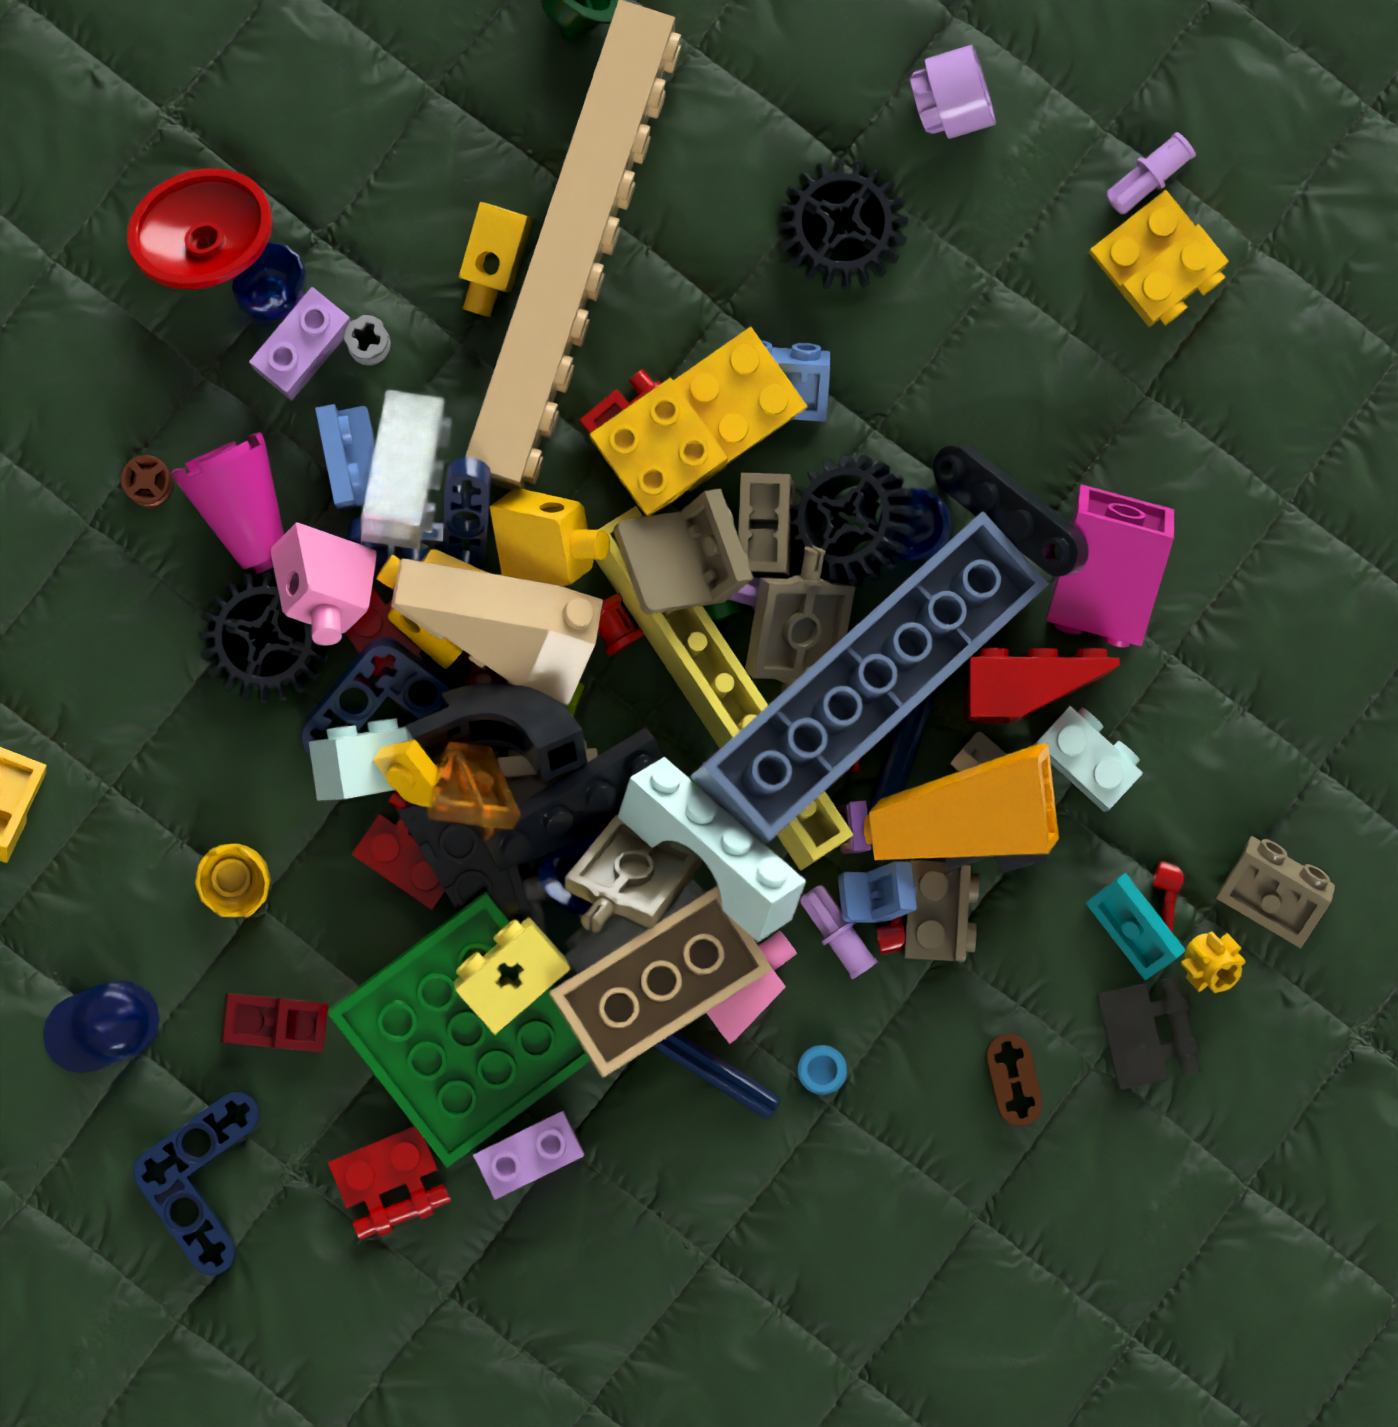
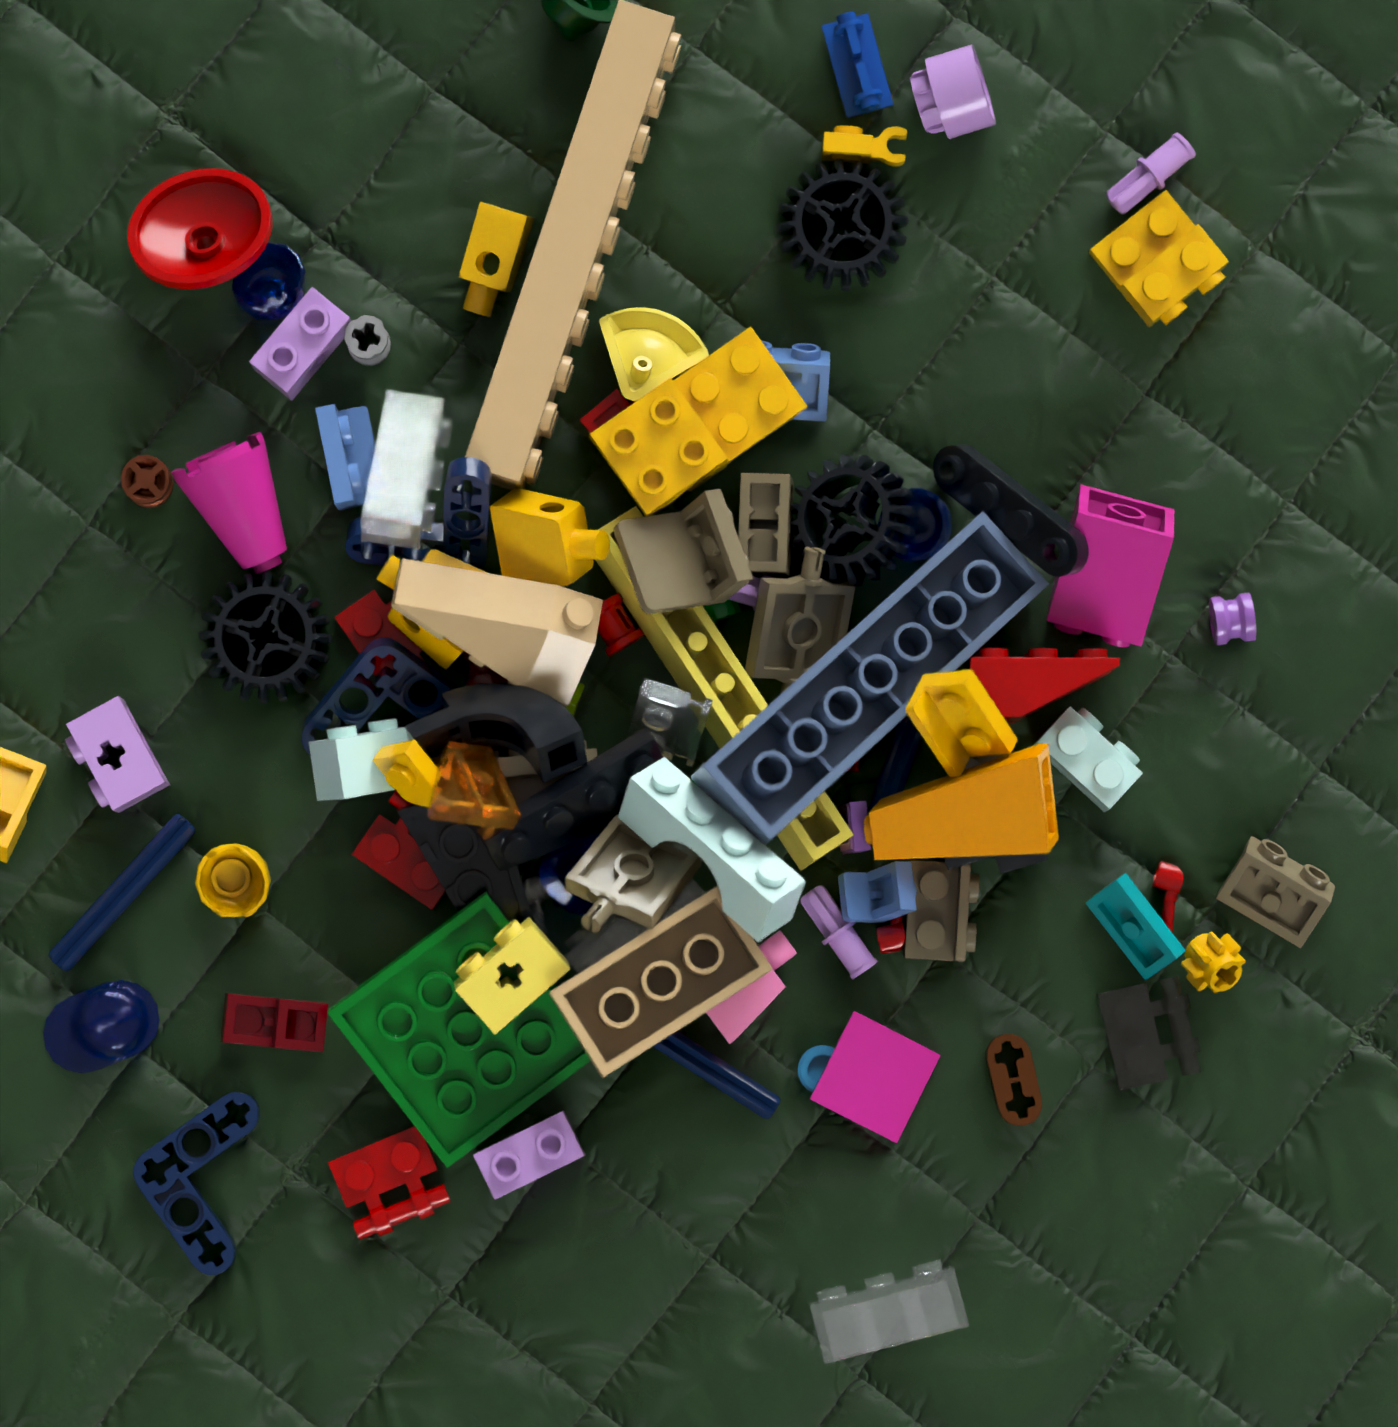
(122, 892): none -> dark blue axle
(140, 771): none -> lavender brick
(323, 580): bright pink torso -> none
(649, 348): none -> light yellow hat
(671, 719): none -> clear plate
(852, 145): none -> yellow plate
(857, 64): none -> blue hinge
(875, 1076): none -> dark pink slope
(888, 1311): none -> clear brick
(958, 719): none -> yellow bracket
(1232, 619): none -> medium lavender wheel

